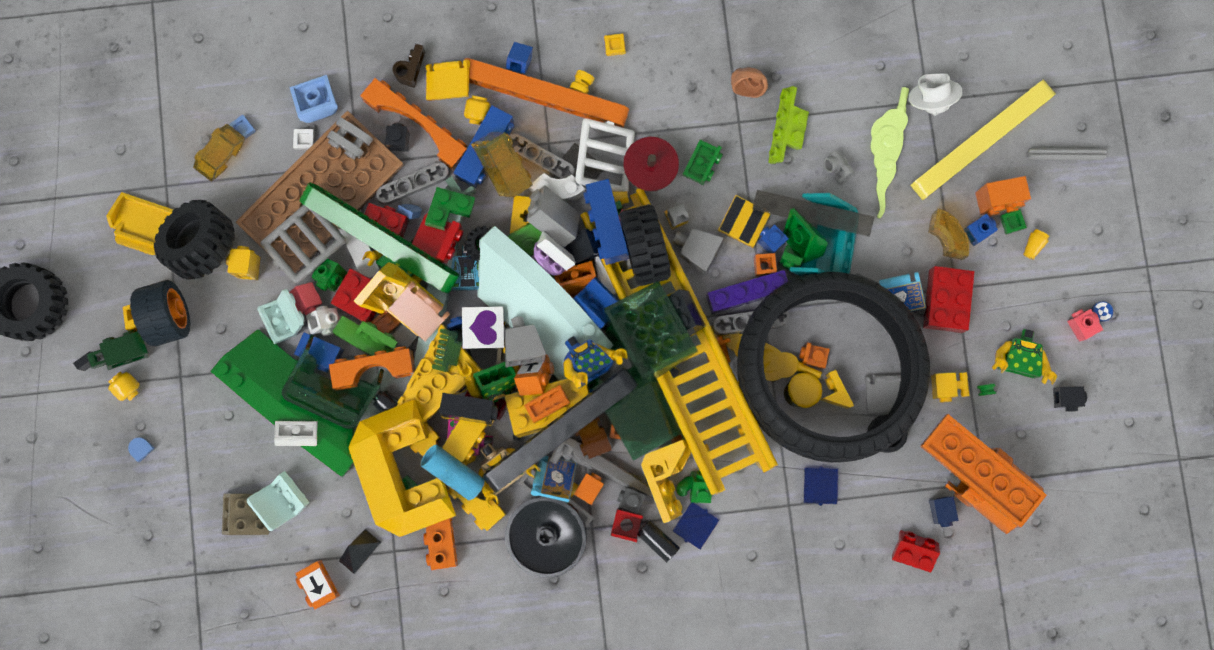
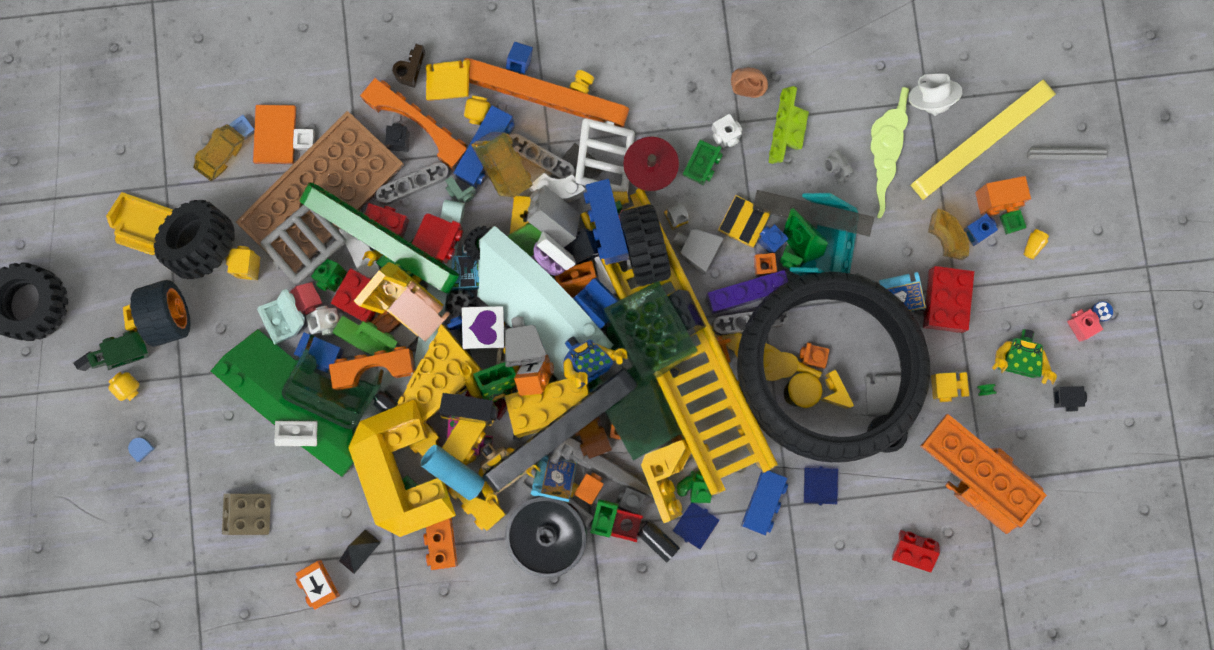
(274, 134): none -> orange tile
(278, 502): light aqua bracket -> none
(314, 99): light blue slope -> none
(351, 149): light grey brick -> none
(409, 210): medium blue tile -> none
(448, 202): green plate -> none
(451, 352): clear green piece -> none
(455, 301): none -> dark grey piece
(547, 404): orange plate -> none
(604, 518): none -> green slope
(614, 44): yellow tile -> none
(726, 131): none -> white brick
(764, 502): none -> blue brick
(944, 511): dark blue brick -> none

